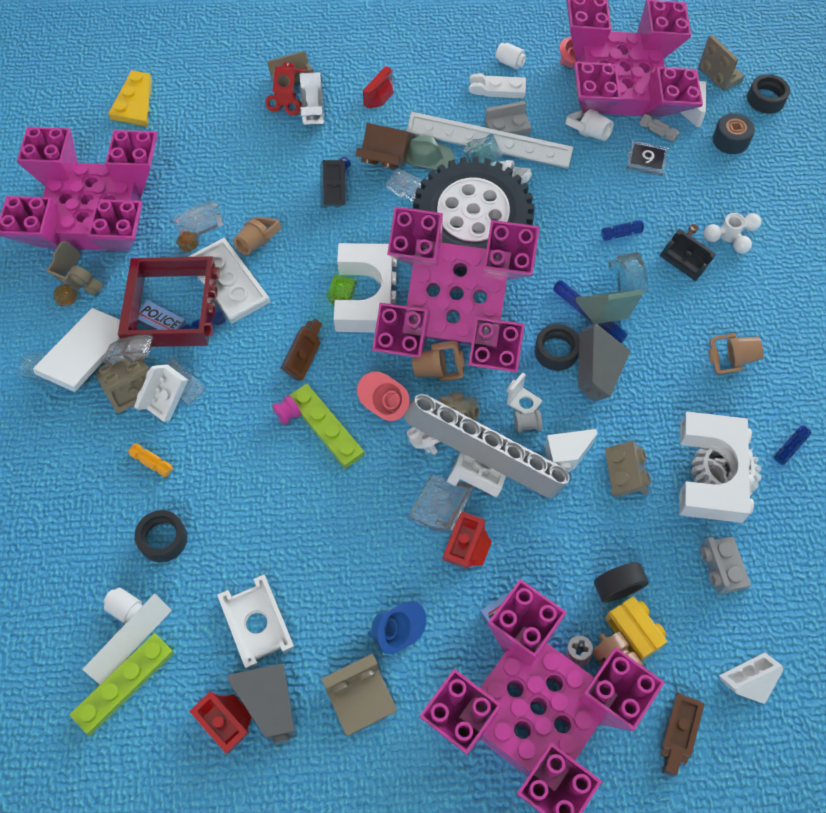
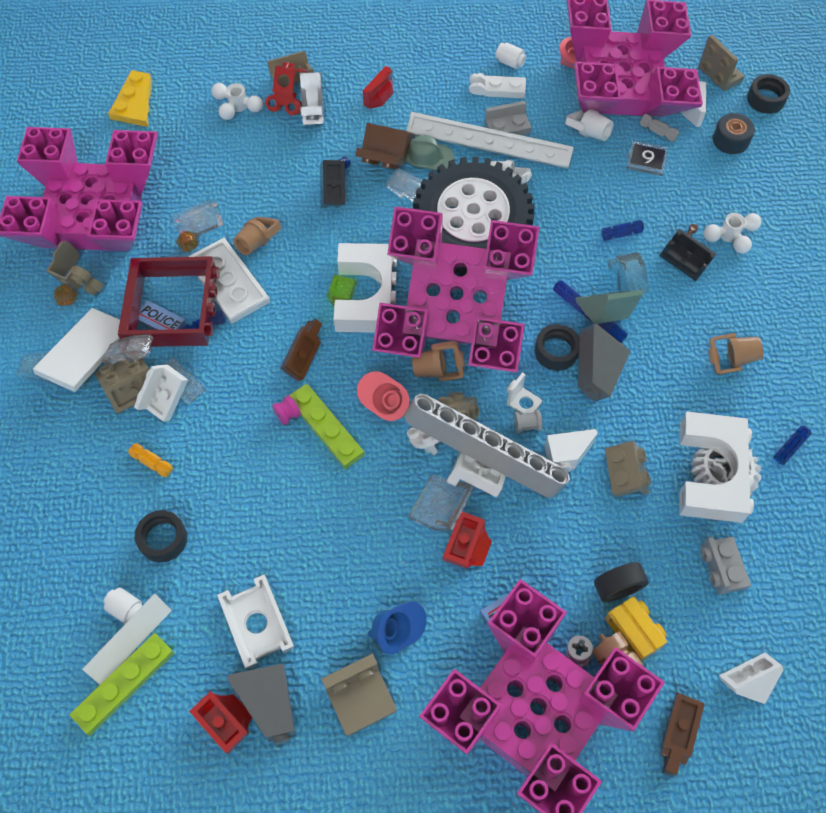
(237, 100): none -> white piece
(483, 148): clear light blue brick -> none

